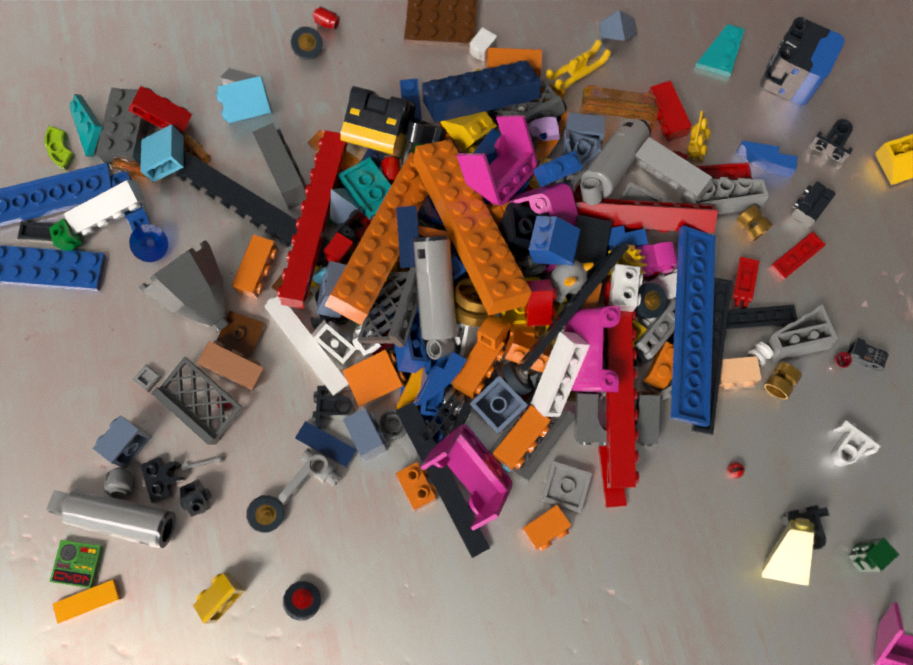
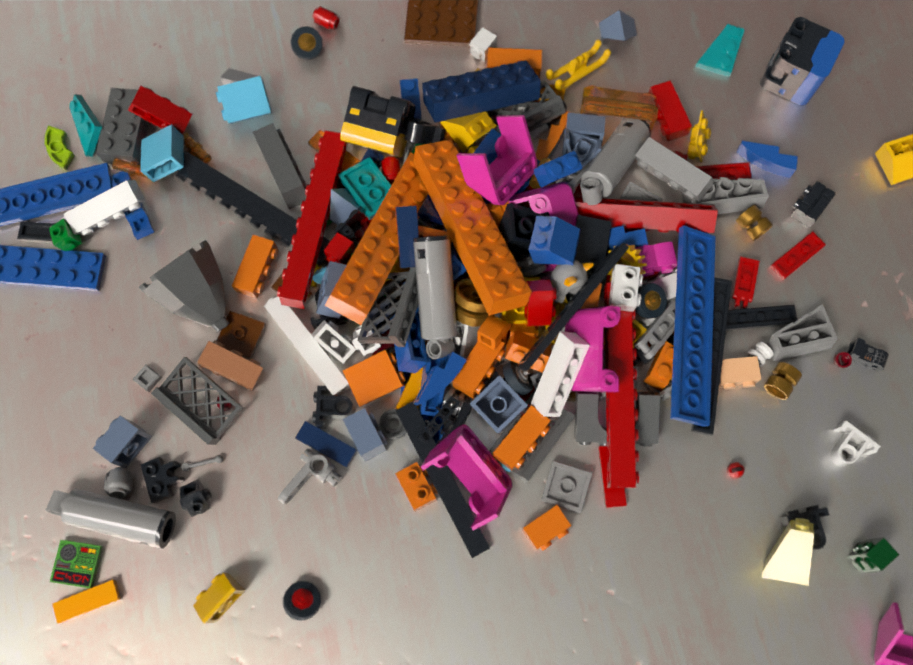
(140, 247): clear blue dish -> none
(265, 513): black wheel -> none
(544, 129): lavender rock -> none
(834, 141): black pin -> none

